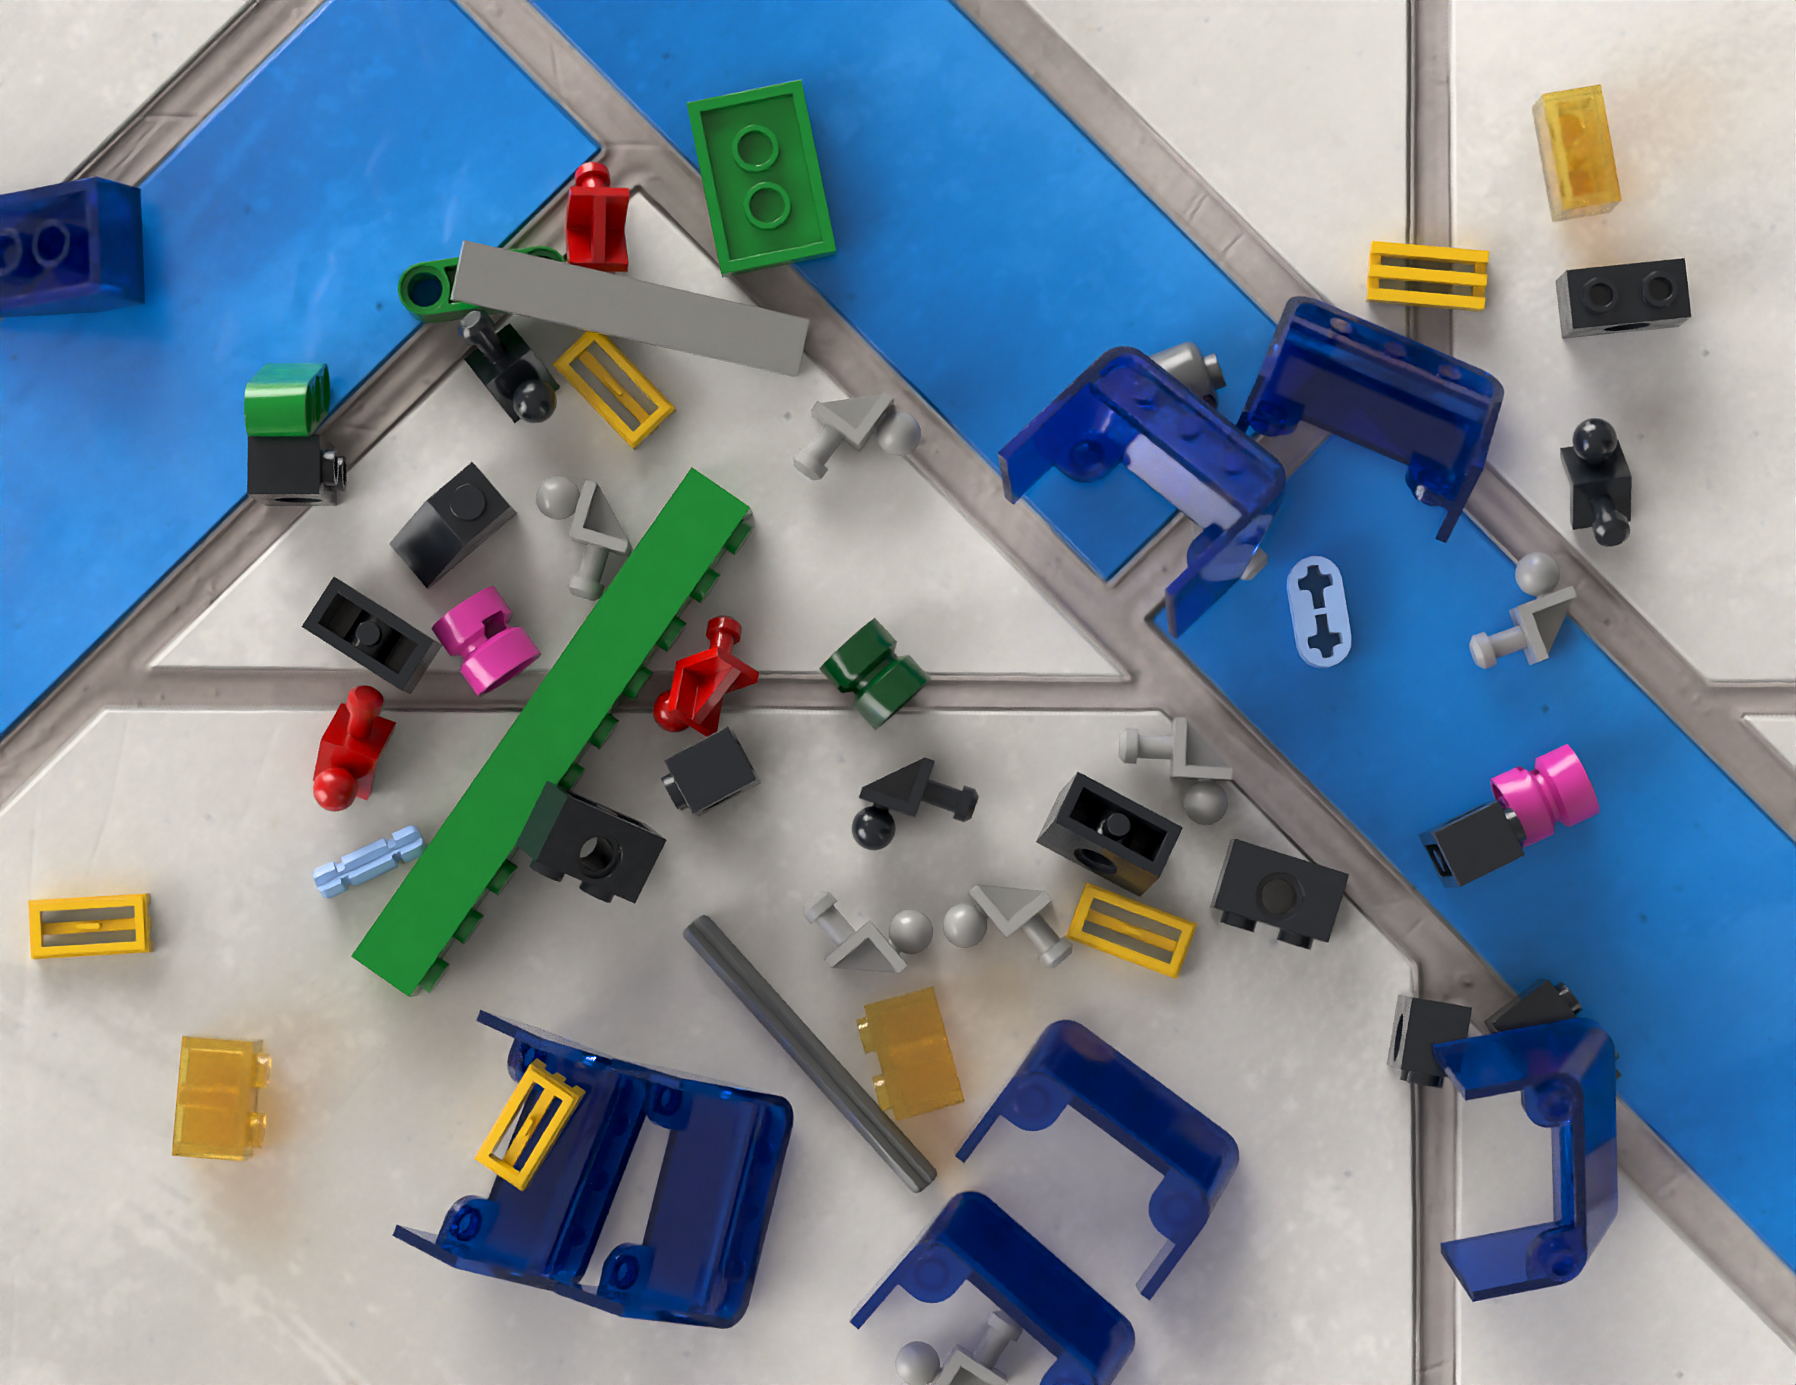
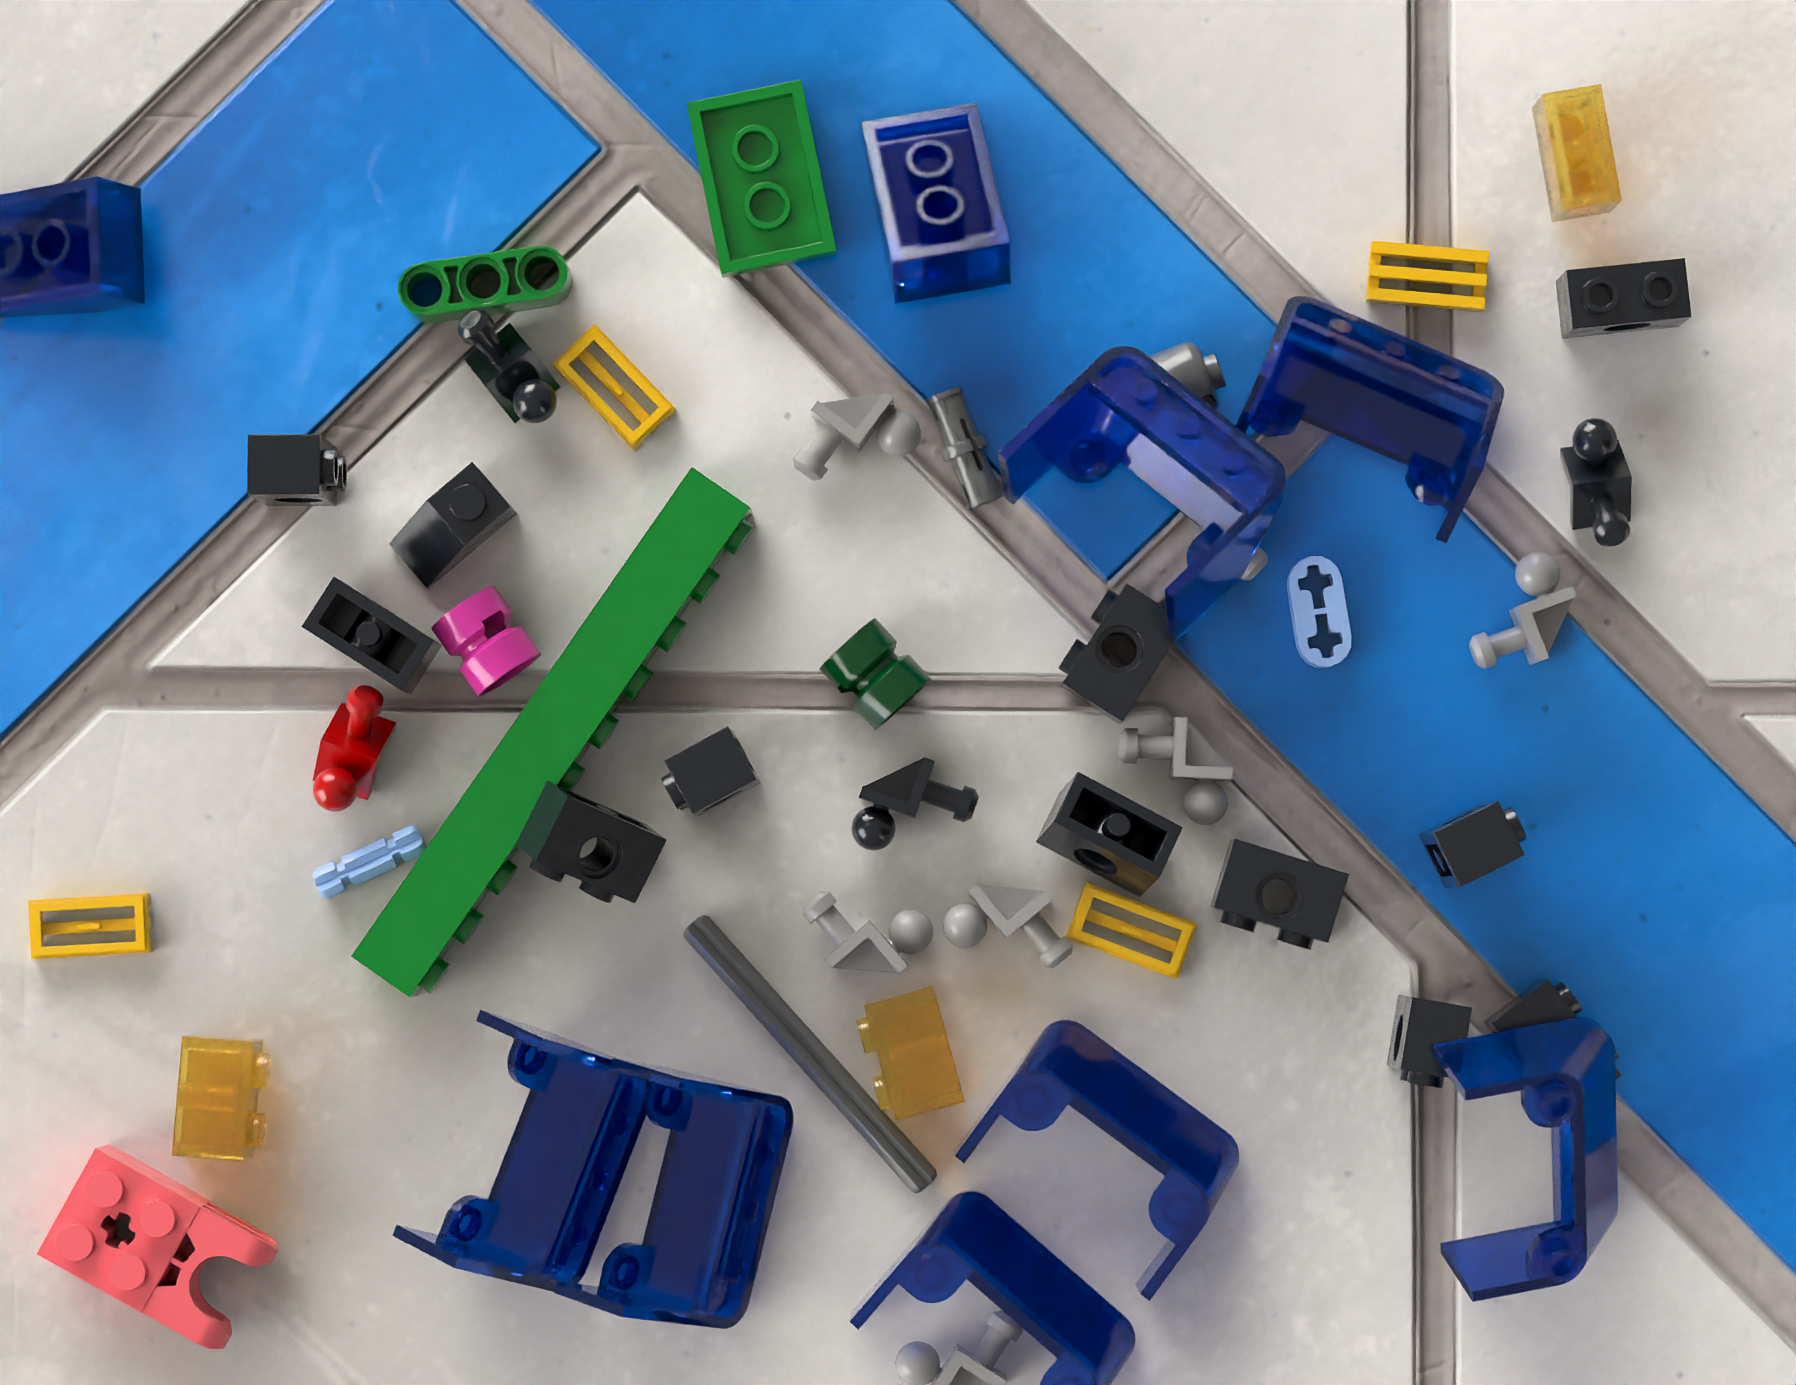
(171, 1243): none -> coral brick
(287, 399): green beam -> none
(554, 1087): yellow tile -> none
(591, 525): light grey piece -> none
(596, 221): red piece -> none
(629, 308): light grey tile -> none
(703, 681): red piece -> none
(937, 203): none -> clear blue slope
(964, 447): none -> dark grey pin
(1117, 688): none -> black brick
(1548, 794): dark pink wheel -> none

